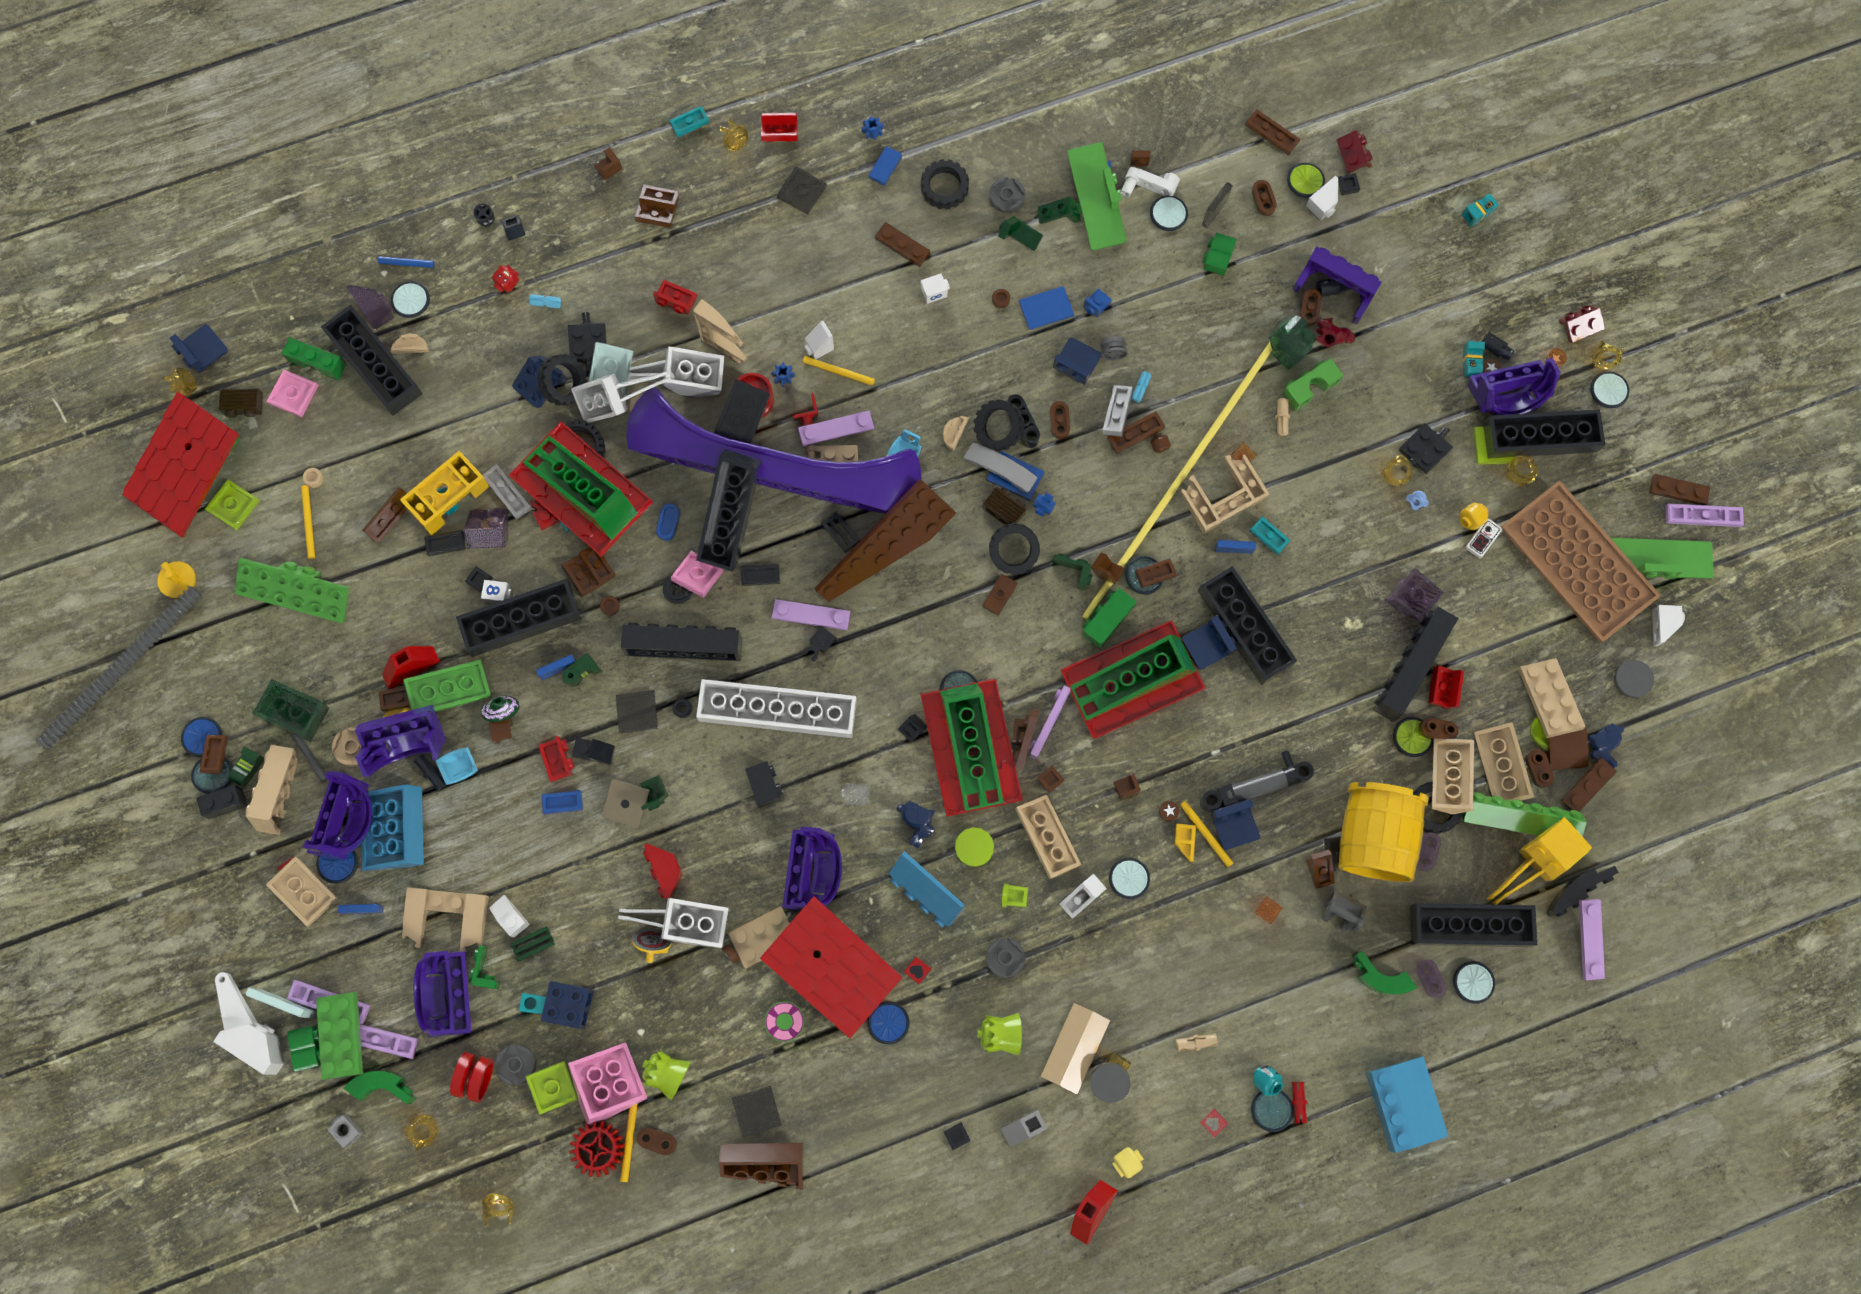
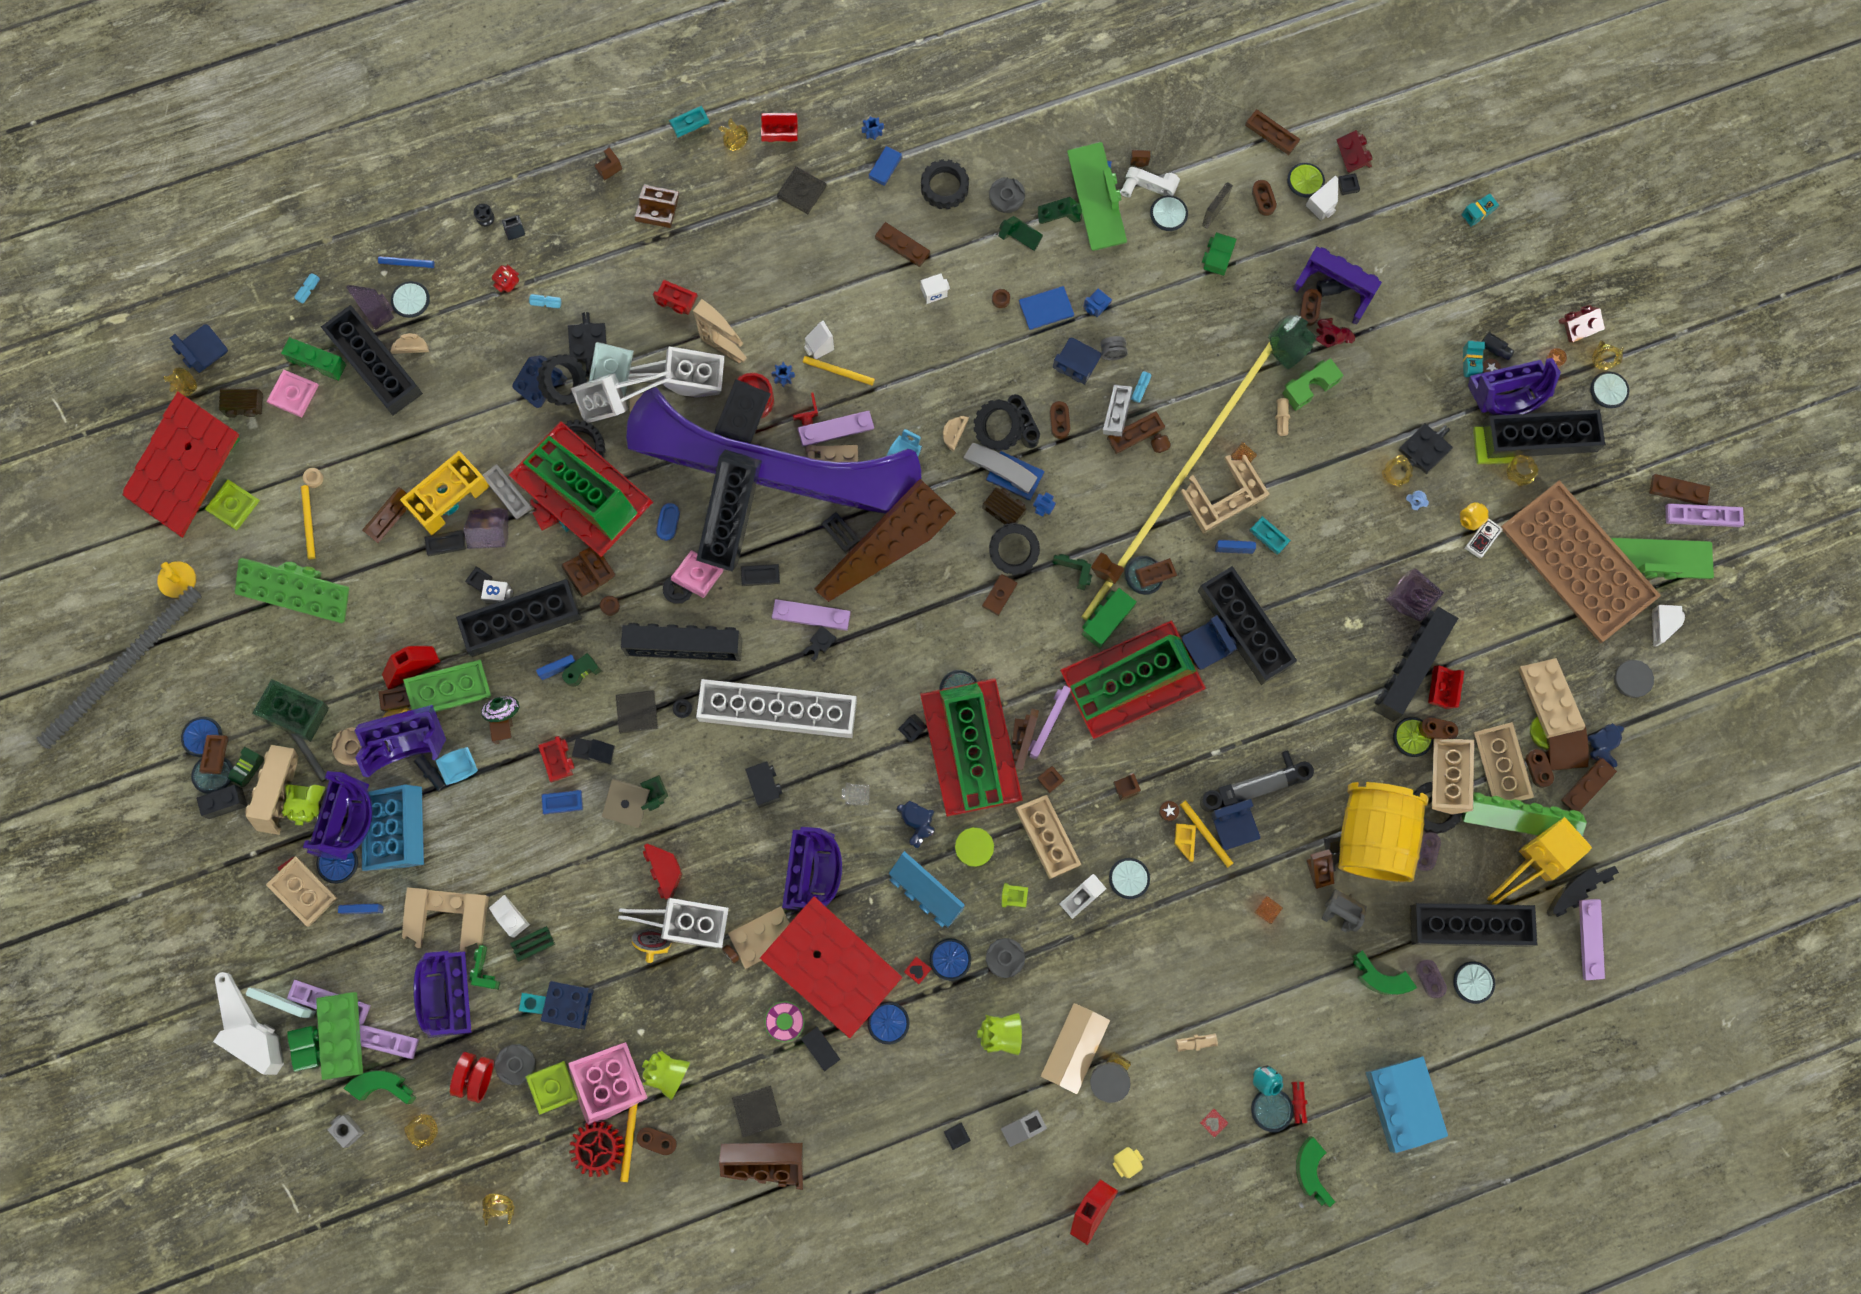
(302, 803): none -> lime hat
(309, 284): none -> medium azure piece
(820, 1049): none -> black tile
(950, 959): none -> blue wheel
(1306, 1171): none -> green arch

